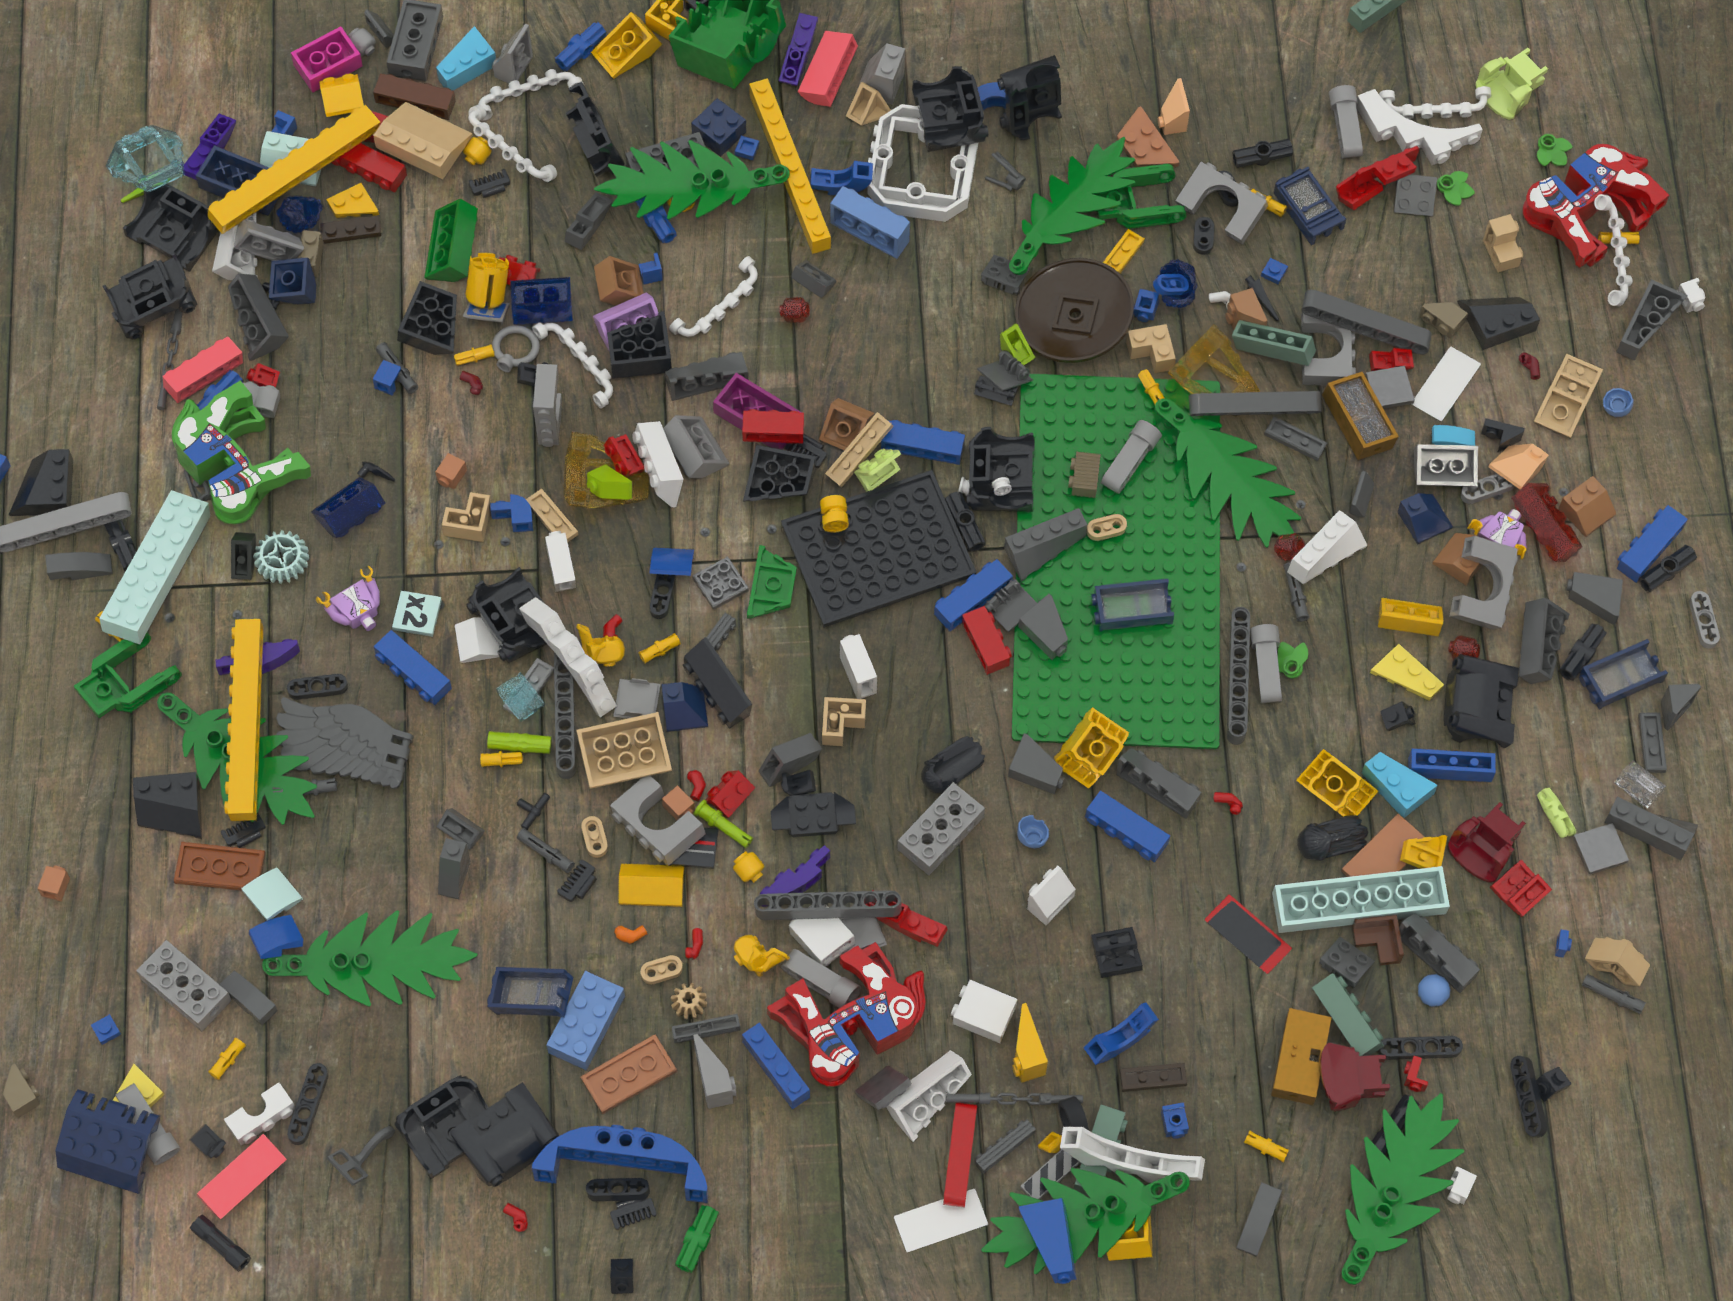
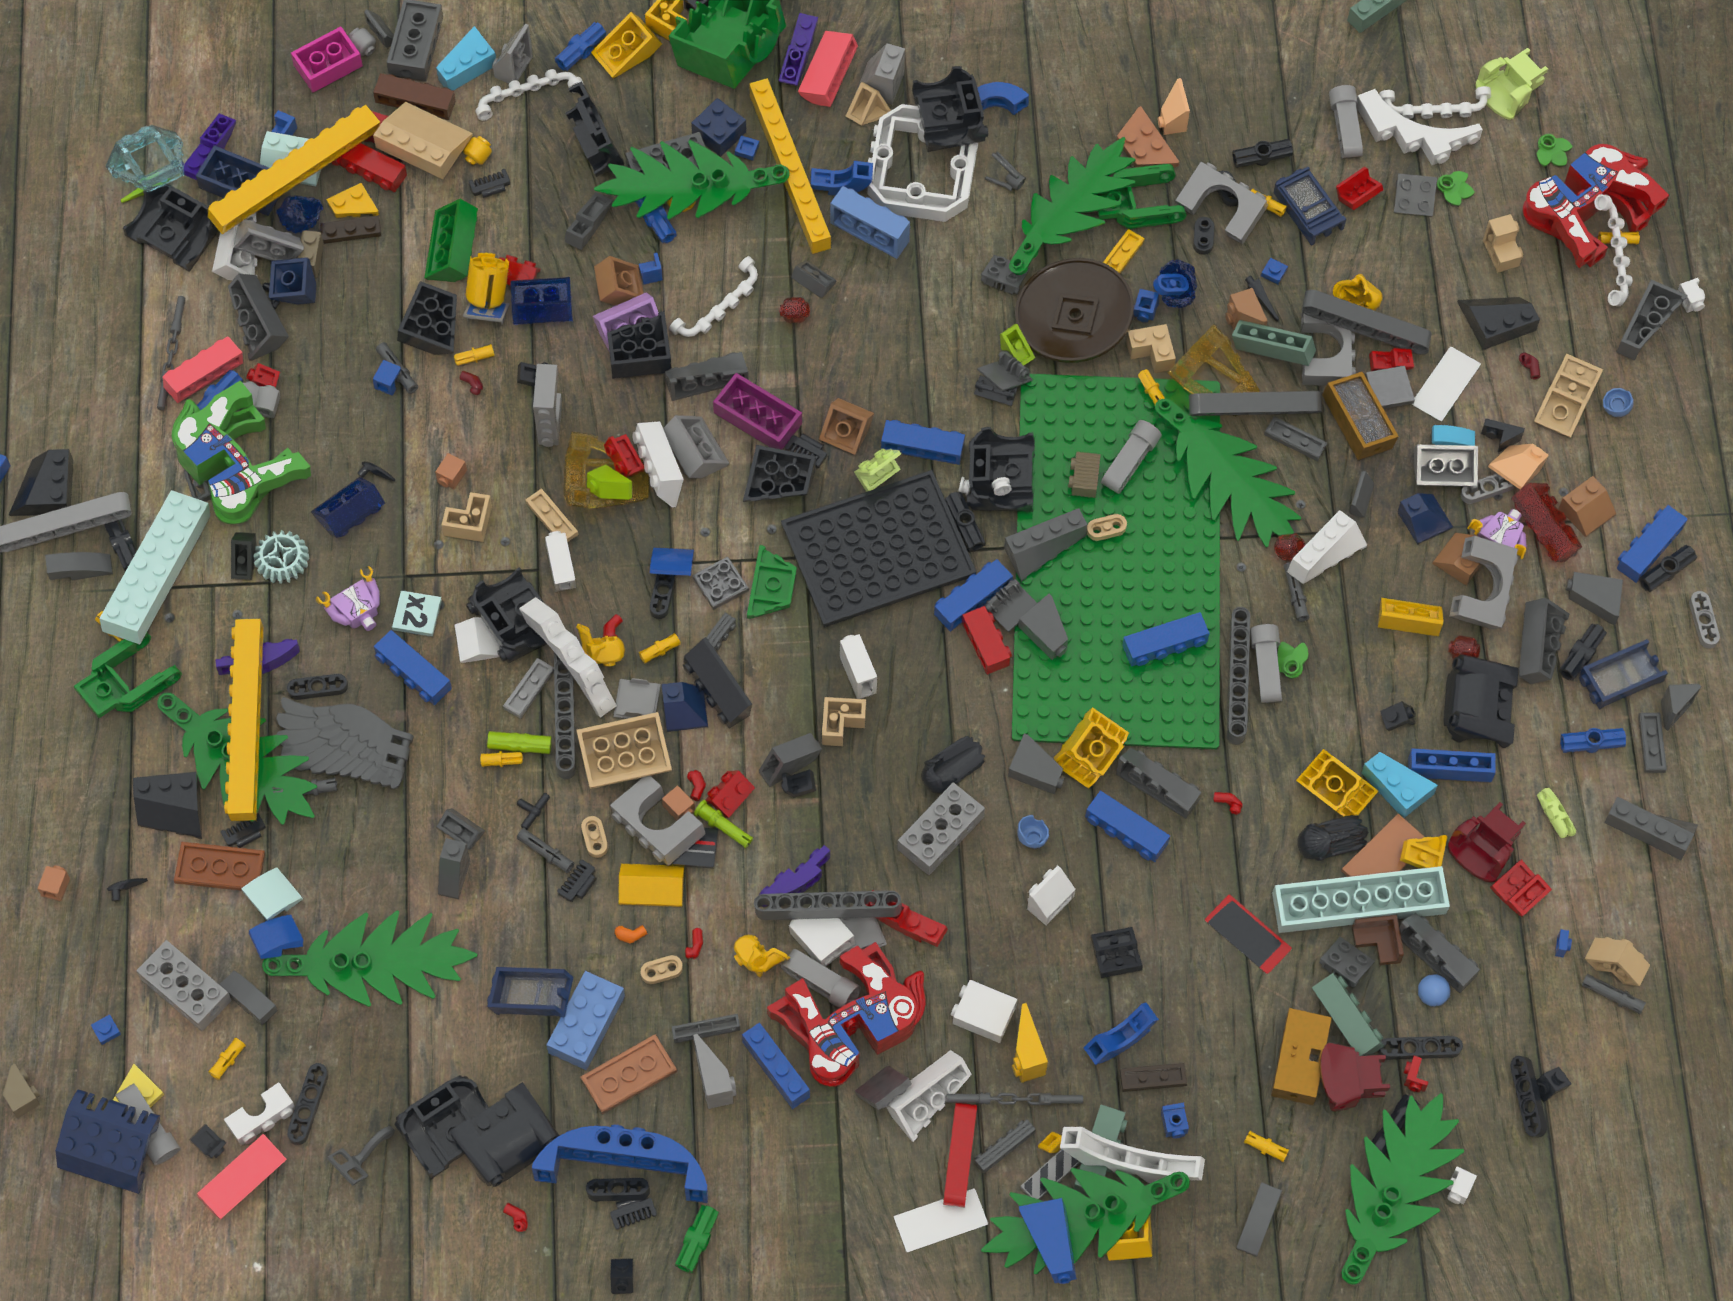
(124, 885): none -> black bar
(150, 295): black piece -> none
(222, 1244): black axle -> none
(341, 94): yellow slope -> none
(478, 113): white bar -> none
(506, 361): light grey piece -> none
(518, 510): blue brick -> none
(520, 697): clear light blue plate -> none
(578, 350): white bar -> none
(681, 1005): tan gear -> none
(748, 867): yellow head -> none
(773, 426): red brick -> none
(812, 814): black piece -> none
(834, 513): yellow wheel -> none
(859, 449): tan plate -> none
(1030, 94): black piece -> none
(1072, 1113): black tyre -> none
(1132, 604): door -> none
(1165, 639): none -> blue brick
(1220, 297): white arm -> none
(1358, 292): none -> yellow head
(1389, 169): red bracket -> none
(1408, 672): light yellow wing -> none
(1444, 316): dark tan slope -> none
(1600, 849): flat silver tile -> none
(1605, 739): none -> blue piece
(1640, 784): clear brick -> none

